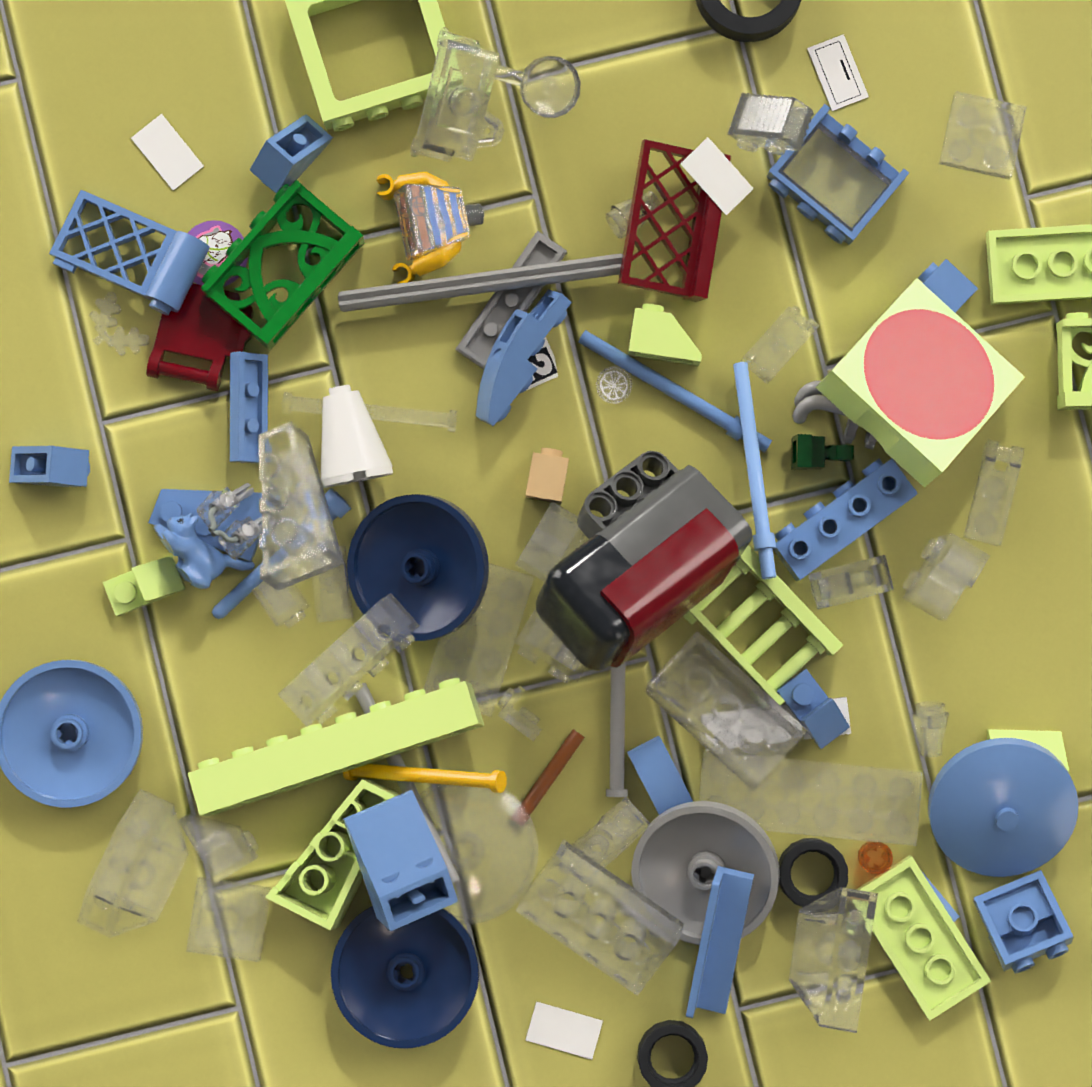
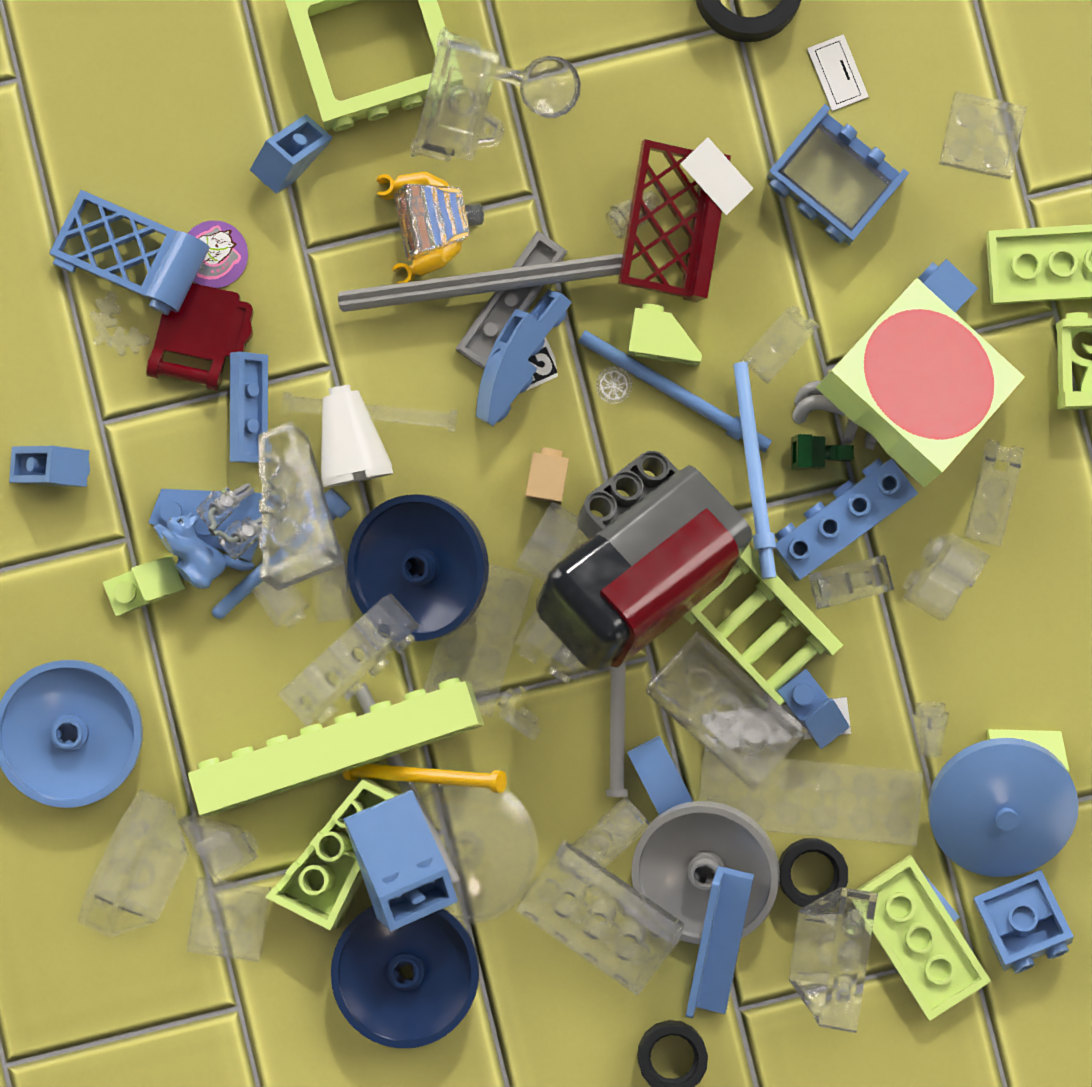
(167, 152): white sticker -> none
(282, 315): green fence -> none
(552, 771): dark orange bar -> none
(564, 1030): white sticker -> none
(770, 123): clear brick -> none
(864, 858): clear orange bush -> none

